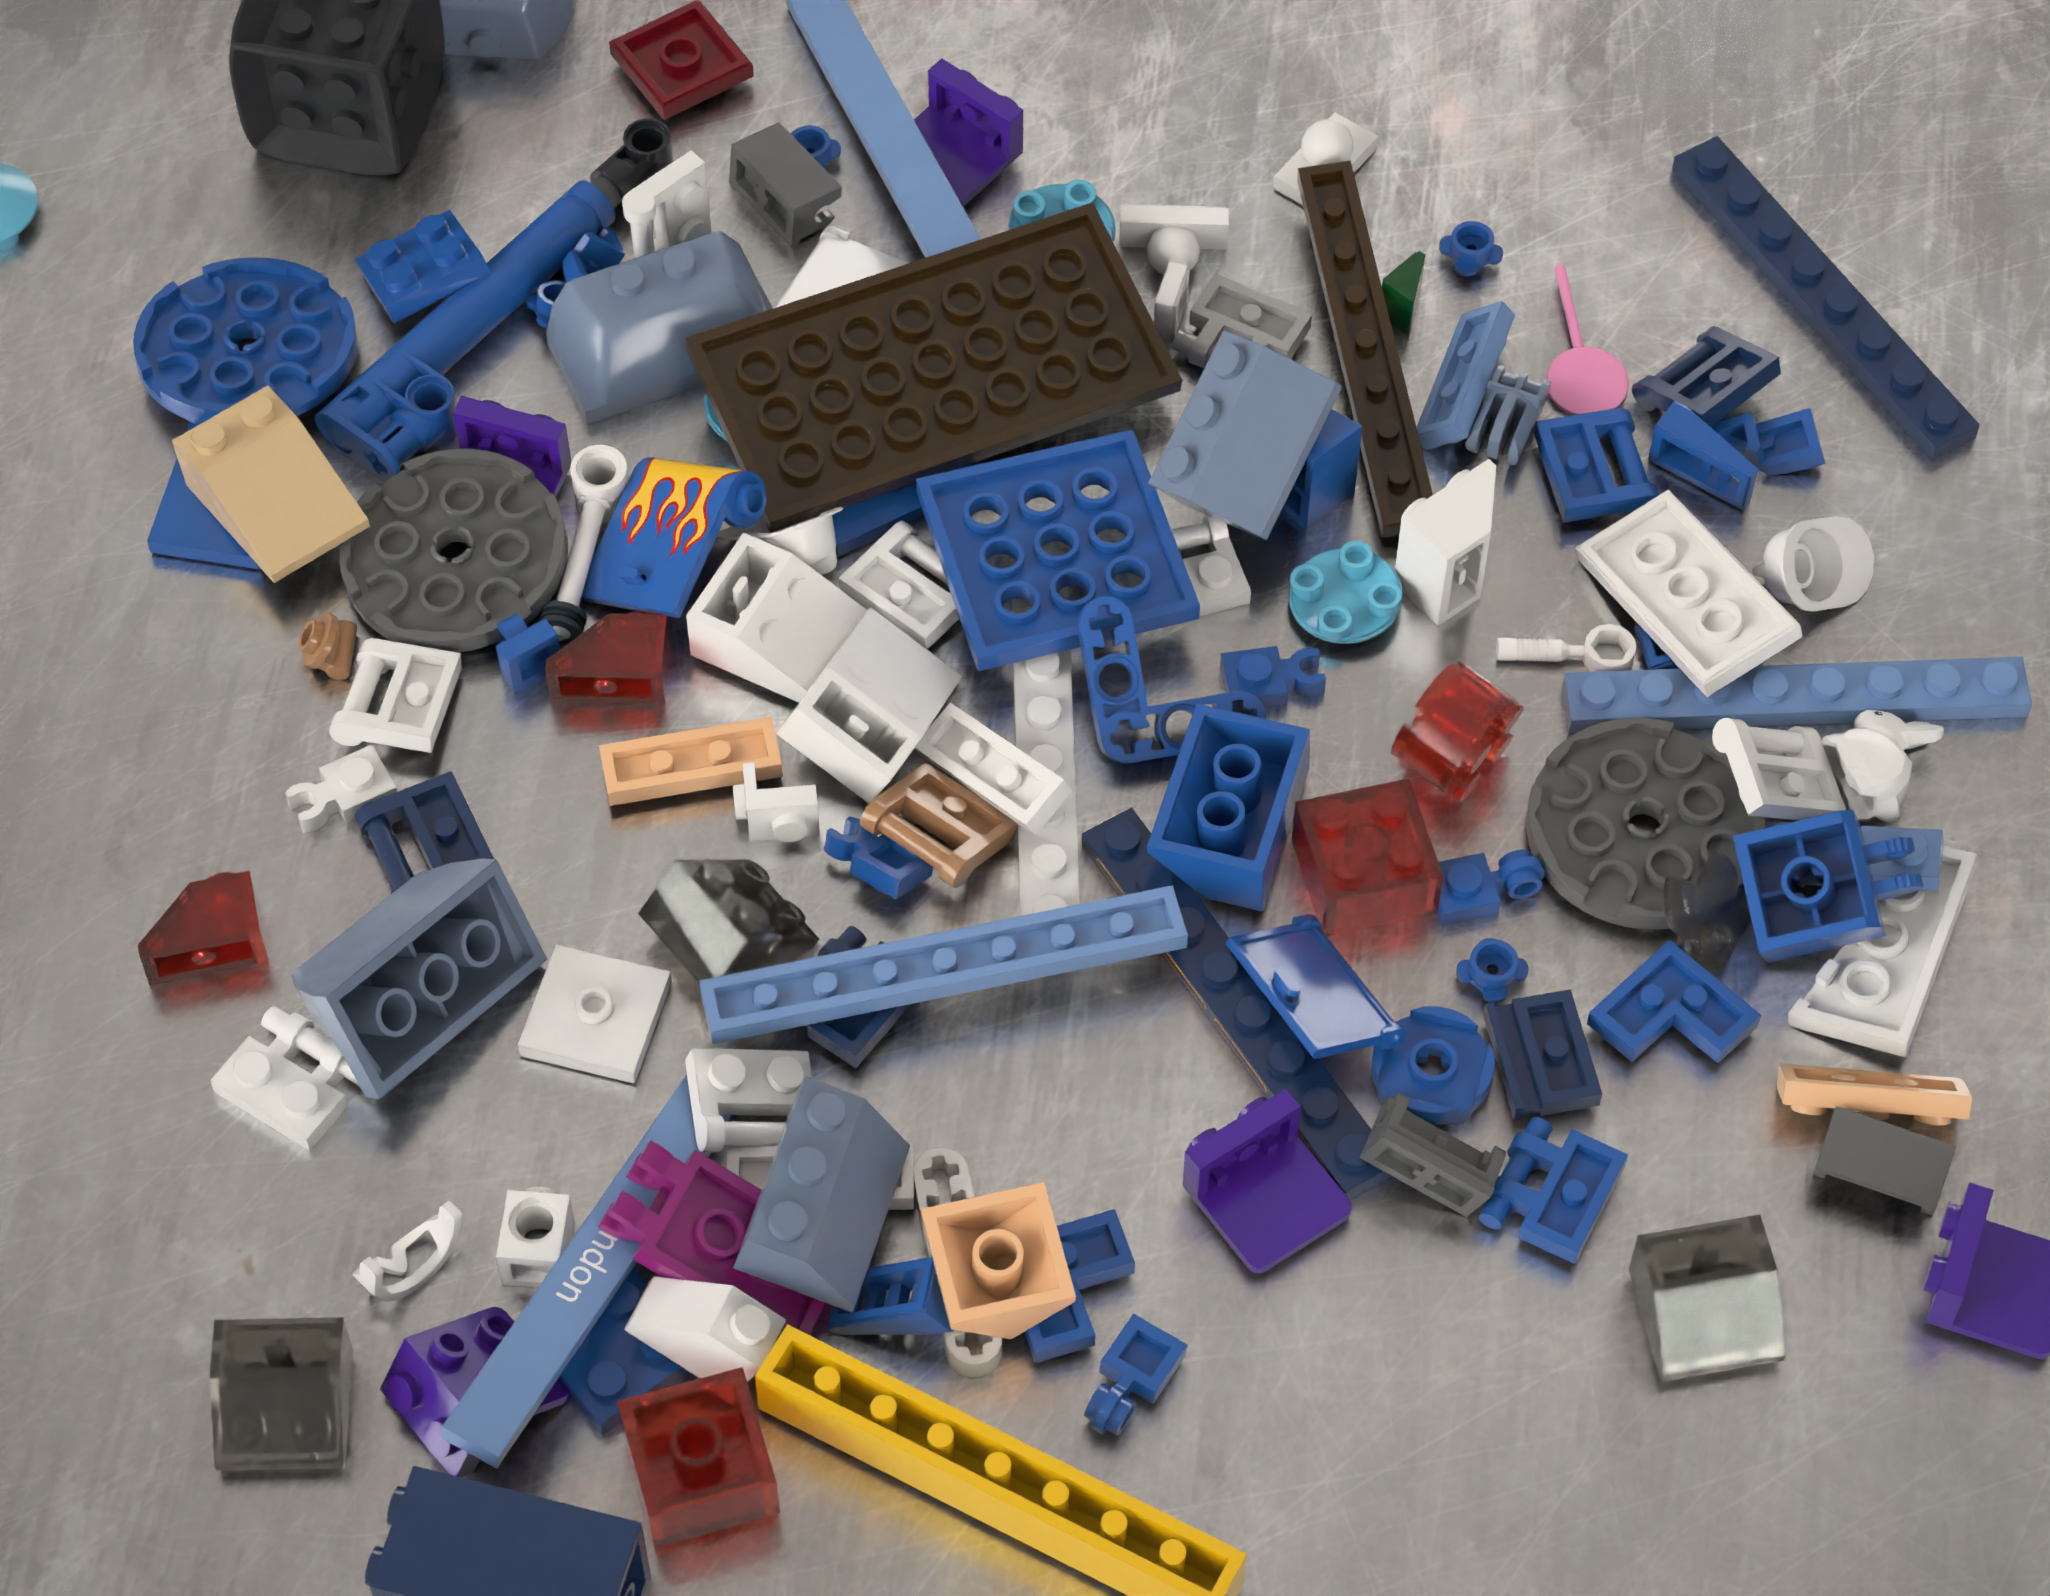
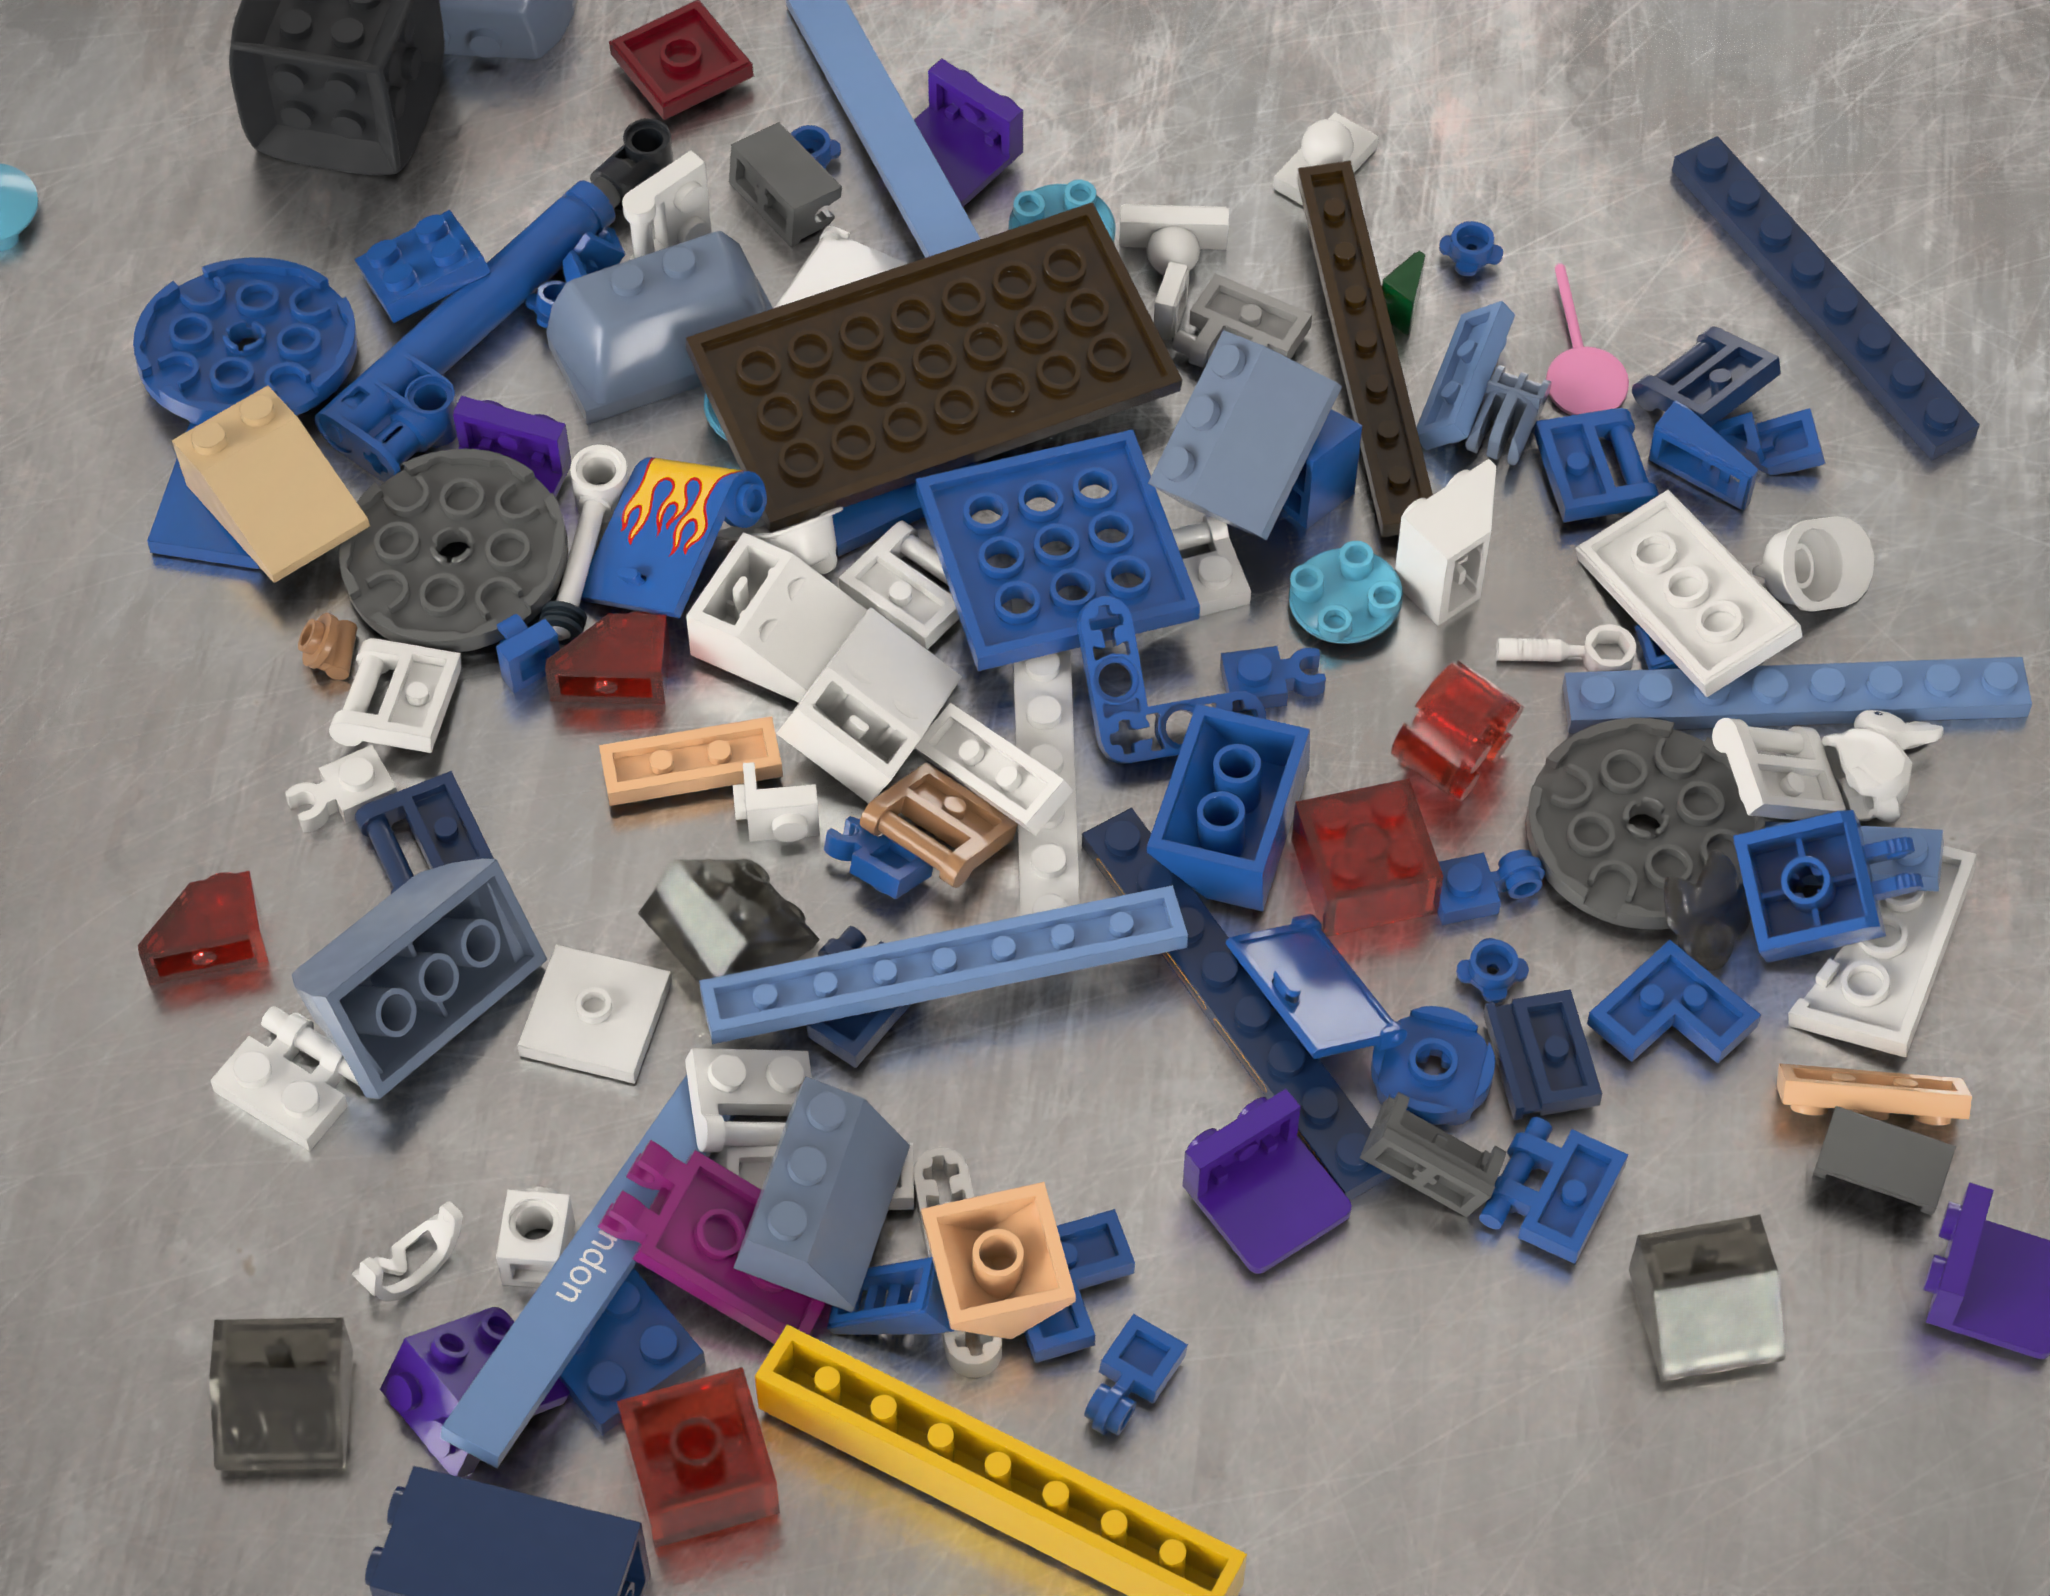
(705, 1326): white slope -> none

